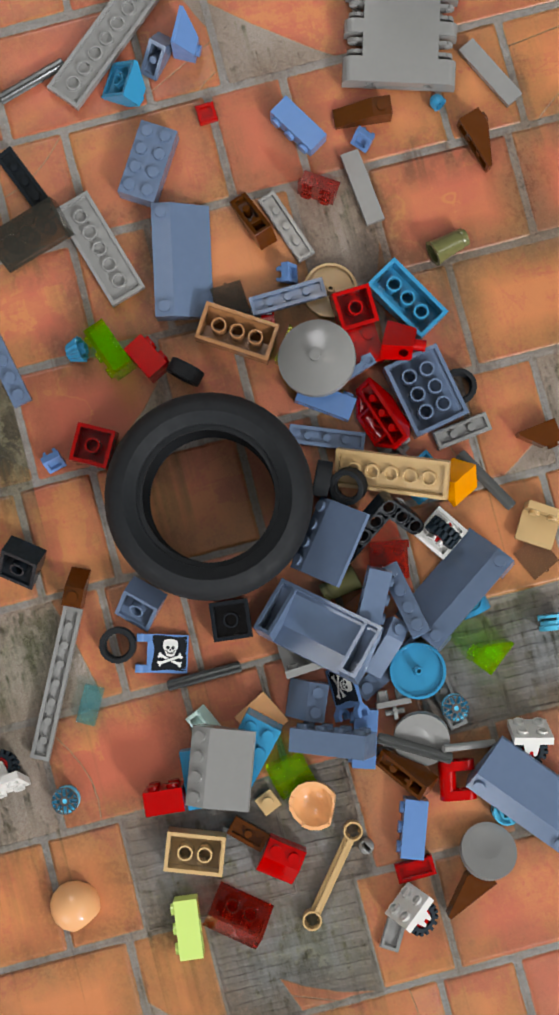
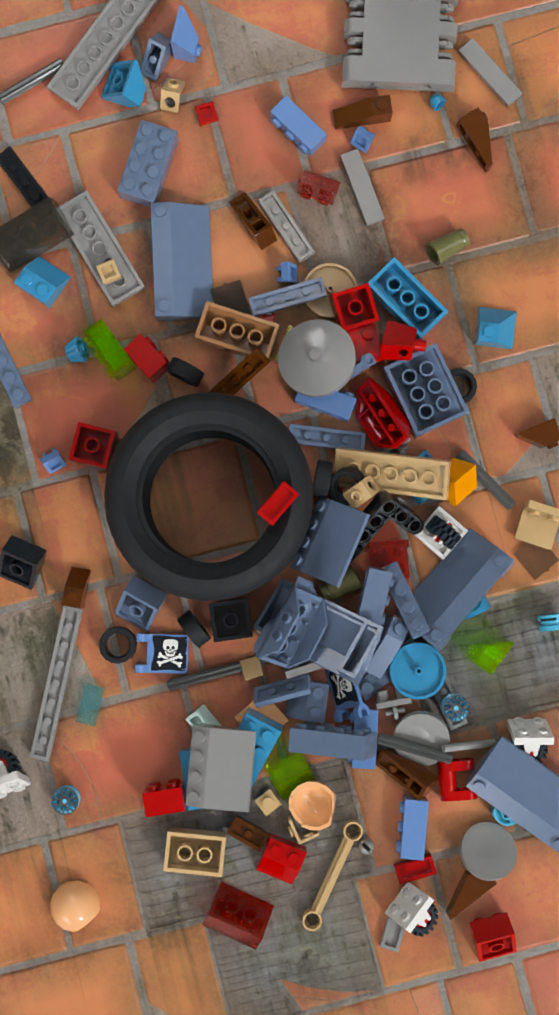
(42, 281): none -> dark azure slope
(108, 272): none -> tan plate
(171, 88): none -> tan bracket
(187, 927): yellowish green brick -> none
(193, 629): none -> black tyre
(242, 373): none -> reddish brown plate
(251, 668): none -> tan slope
(277, 503): none -> red tile
(282, 690): none -> sand blue plate
(296, 628): none -> sand blue slope
(301, 839): none -> tan bracket
(361, 492): none -> tan bracket
(461, 431): light grey tile -> none
(493, 936): none -> red slope
(495, 328): none -> dark azure slope

